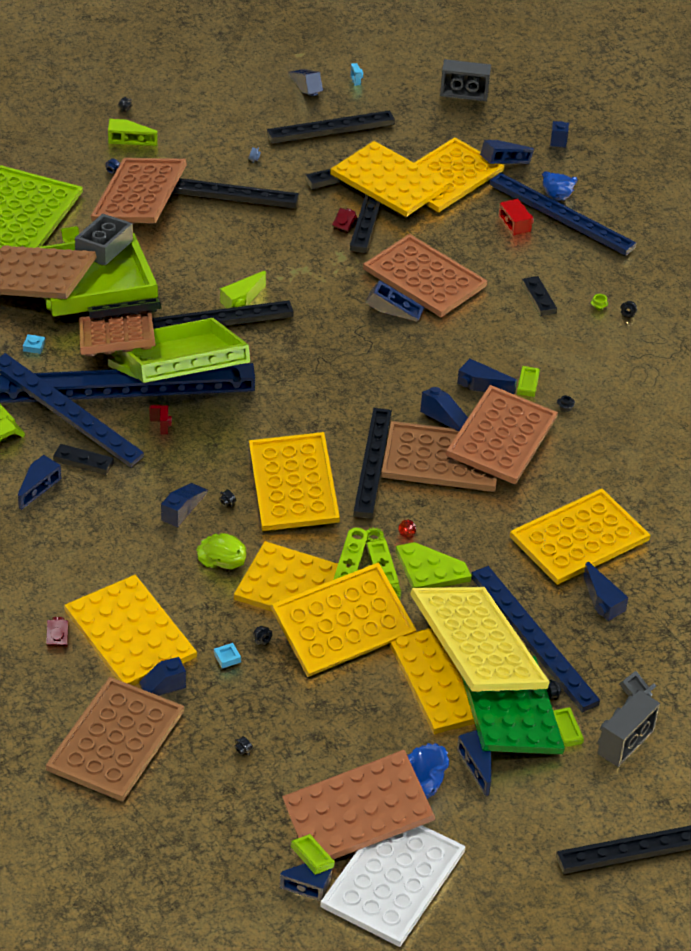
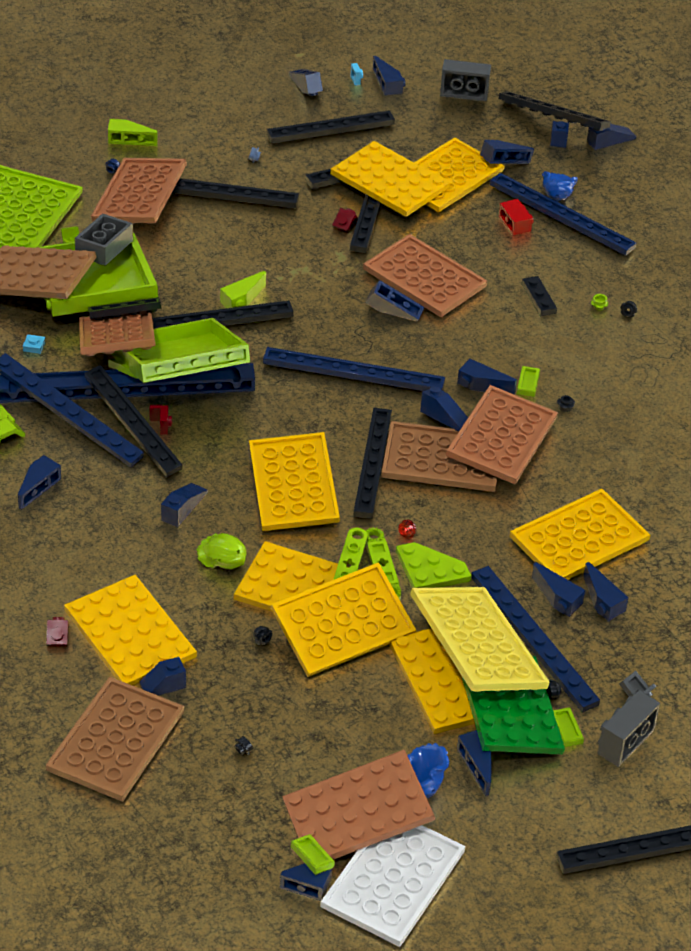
(83, 459): black plate -> none
(125, 104): black plate -> none
(133, 421): none -> black plate
(227, 498): black plate -> none
(227, 655): medium azure plate -> none
(352, 369): none -> dark blue plate
(388, 77): none -> dark blue slope
(550, 109): none -> black plate
(560, 592): none -> dark blue slope
(609, 136): none -> dark blue slope

